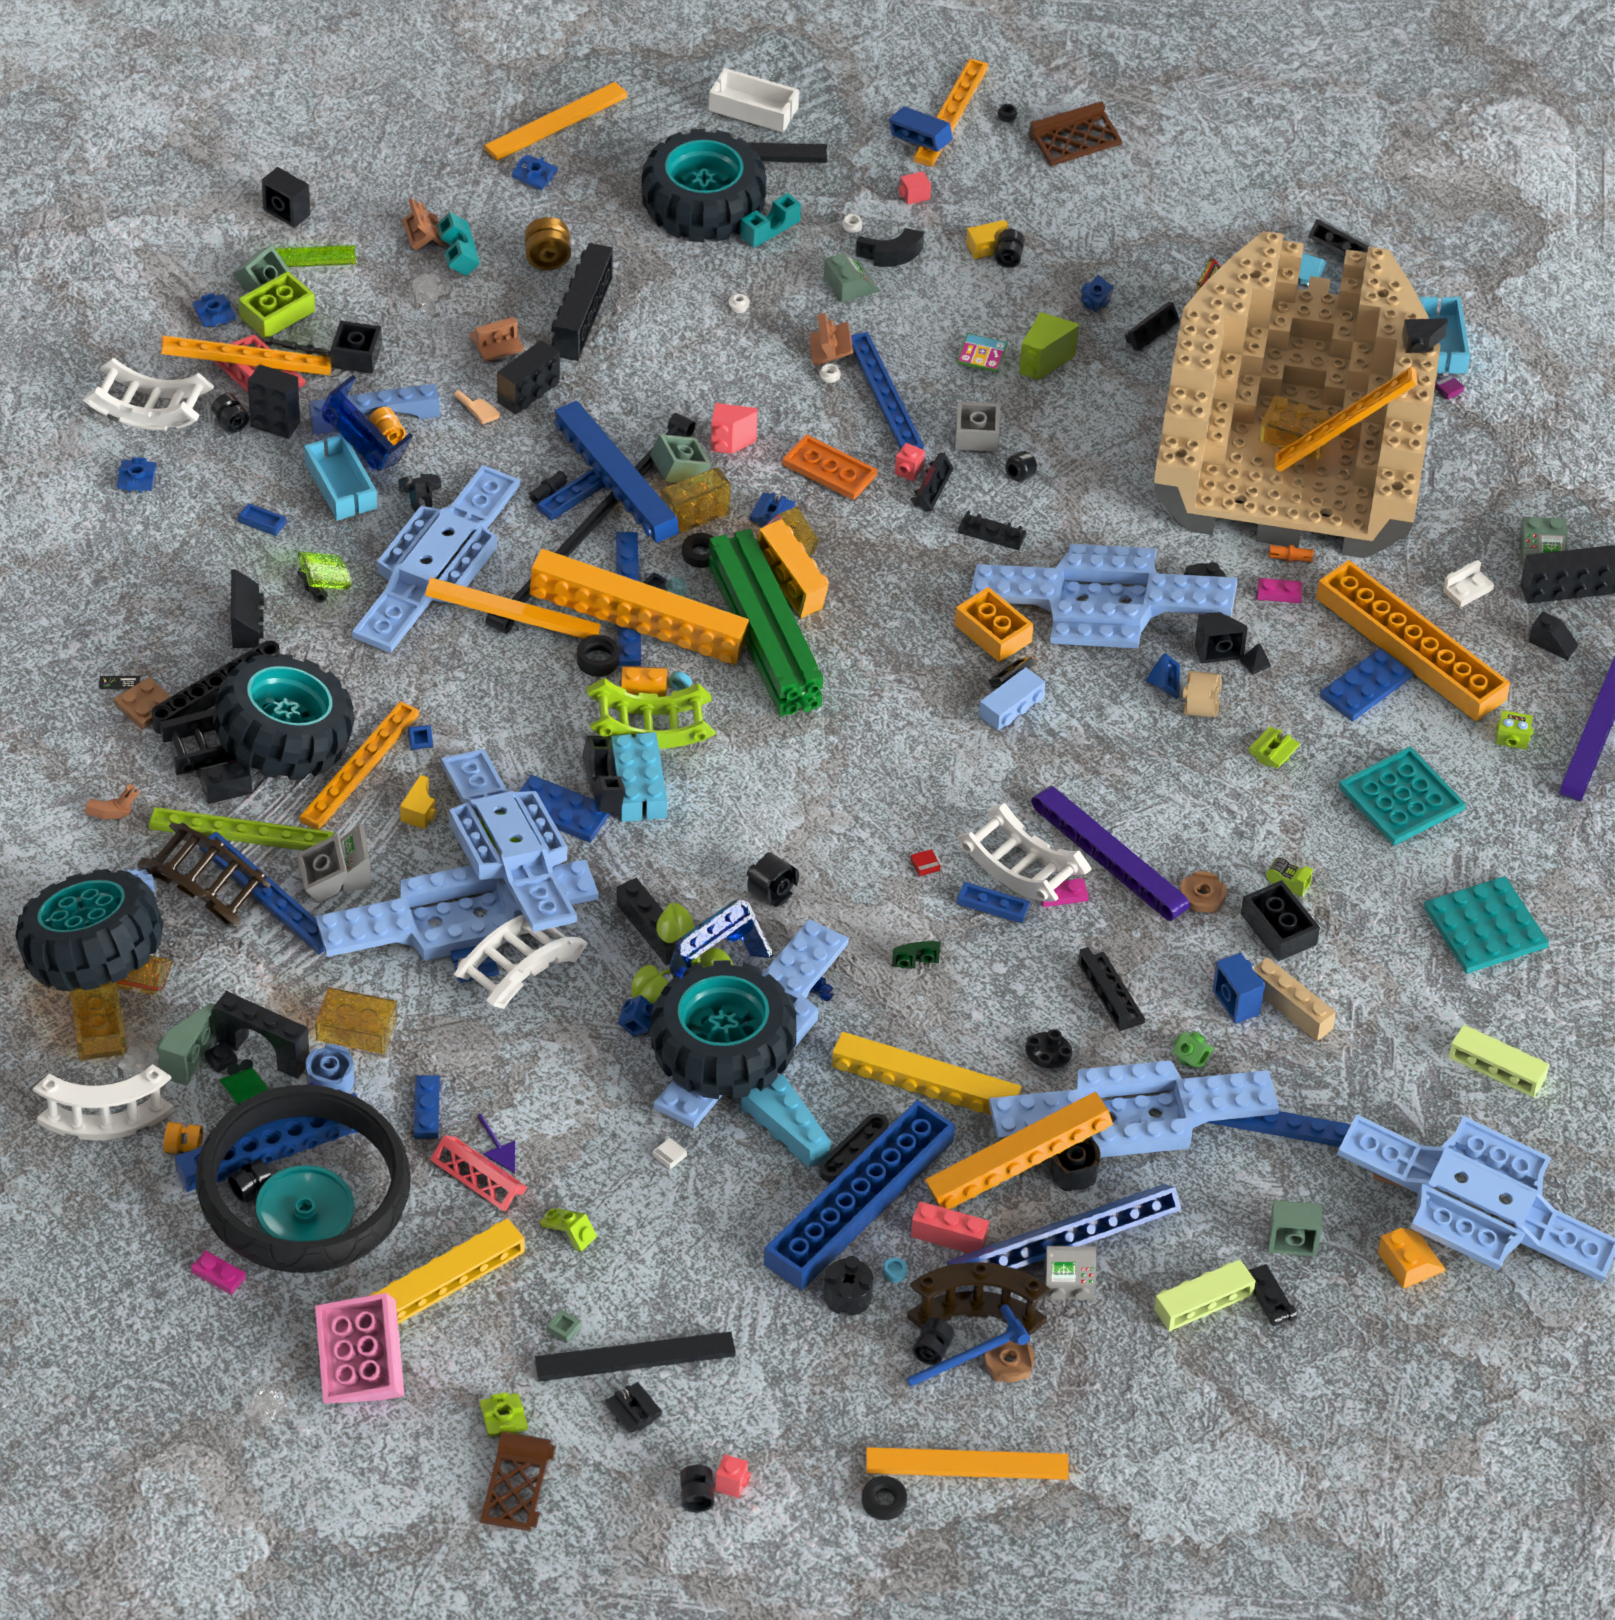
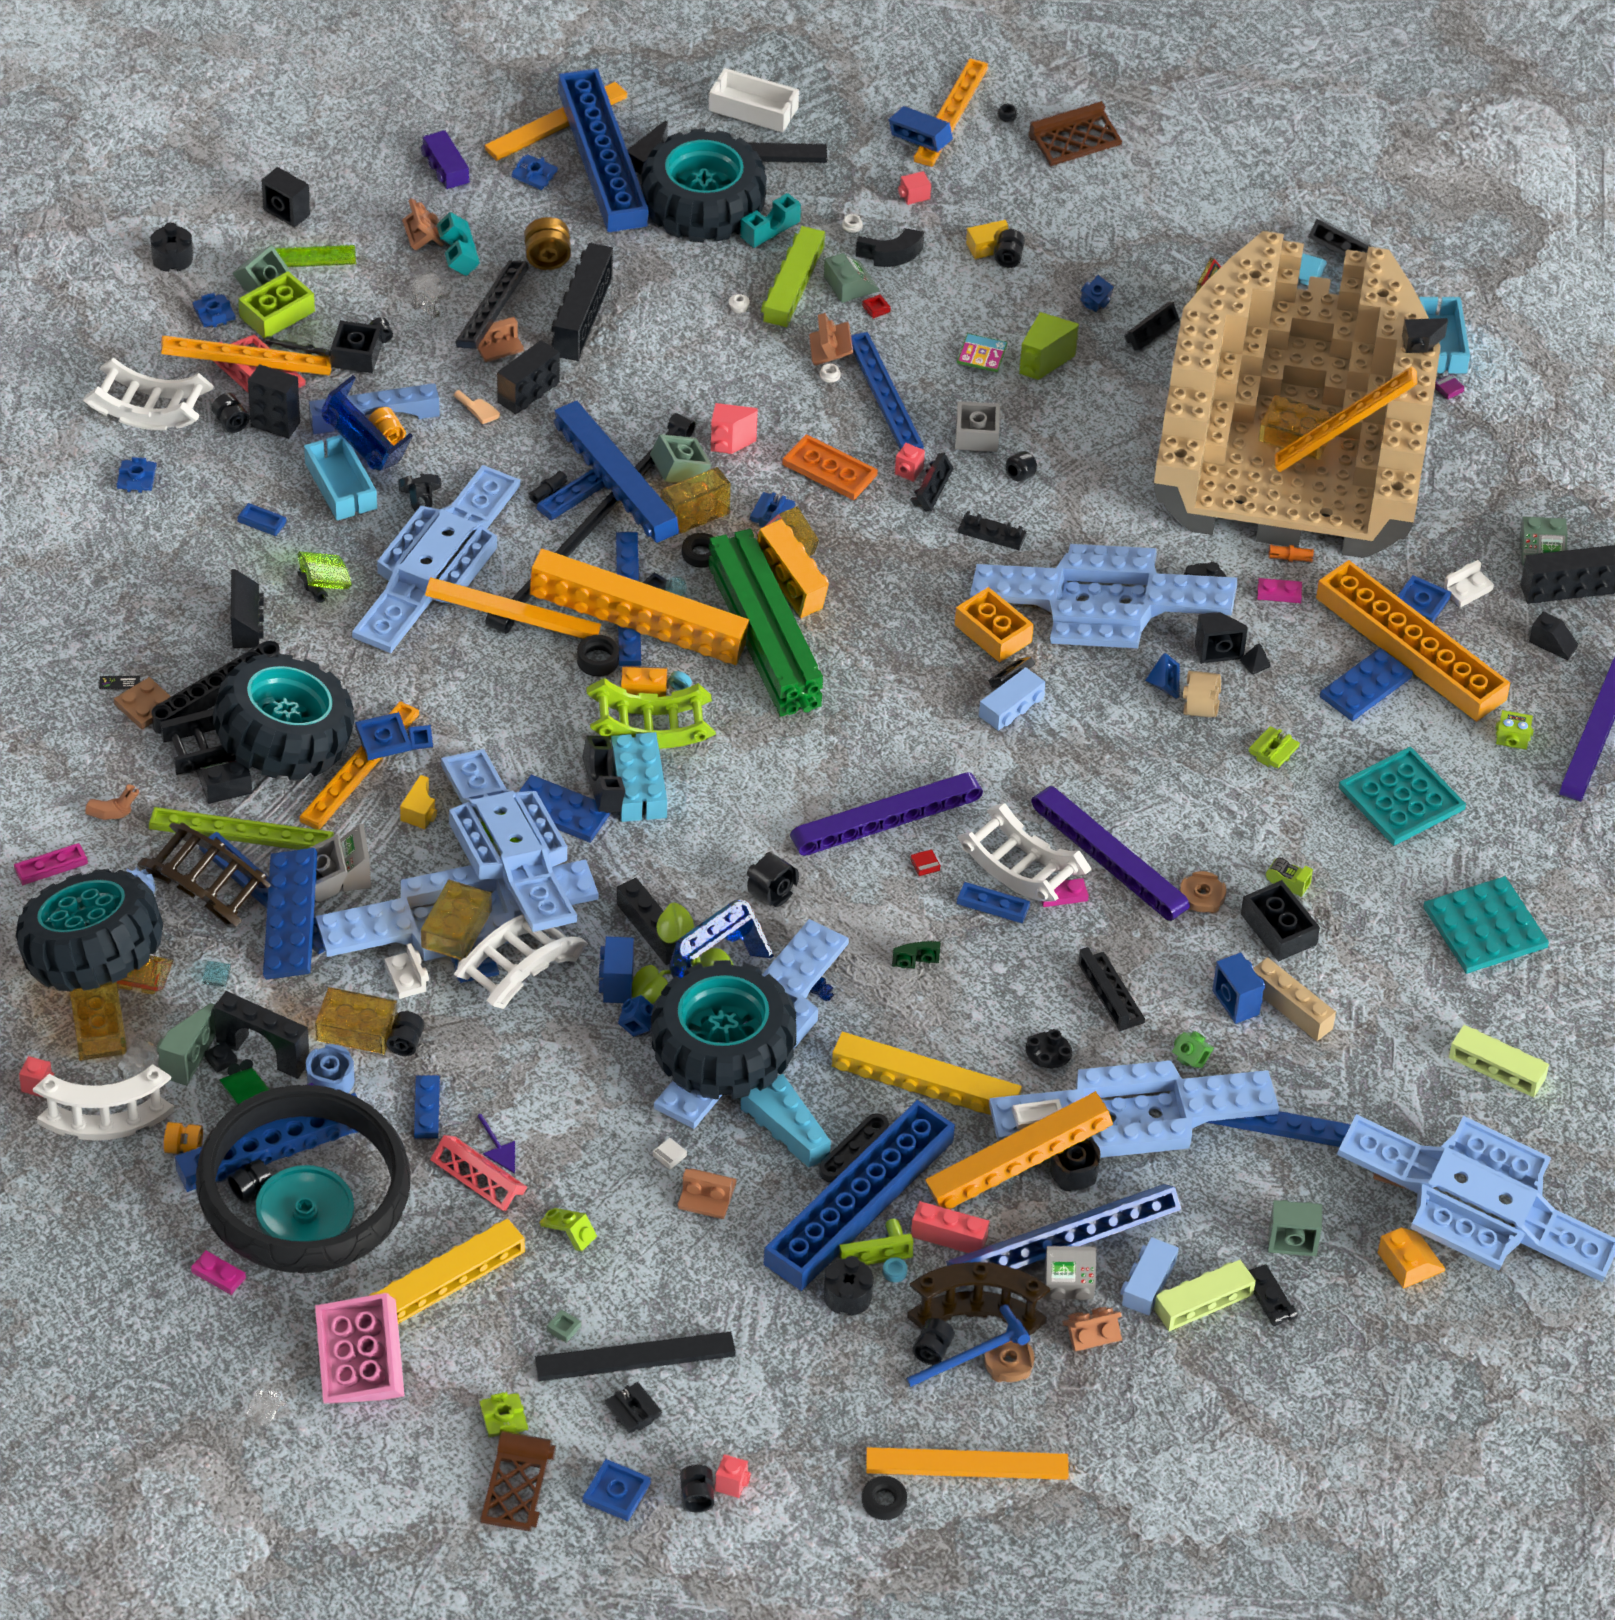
(32, 1073): none -> coral brick
(50, 864): none -> dark pink tile
(171, 248): none -> black brick
(216, 974): none -> clear light blue tile
(290, 913): none -> blue plate
(383, 736): none -> blue plate
(387, 333): none -> black wheel
(405, 1033): none -> black wheel
(407, 972): none -> white bracket
(445, 159): none -> dark purple brick
(456, 919): none -> clear yellow brick
(492, 304): none -> black tile
(603, 150): none -> blue brick
(616, 969): none -> blue brick
(616, 1490): none -> blue plate
(640, 150): none -> black slope
(706, 1193): none -> nougat bracket
(793, 276): none -> lime brick
(876, 306): none -> red tile
(879, 1250): none -> lime piece
(886, 813): none -> dark purple beam
(1030, 1113): none -> white tile
(1093, 1329): none -> nougat bracket
(1149, 1275): none -> light blue brick
(1424, 597): none -> blue plate

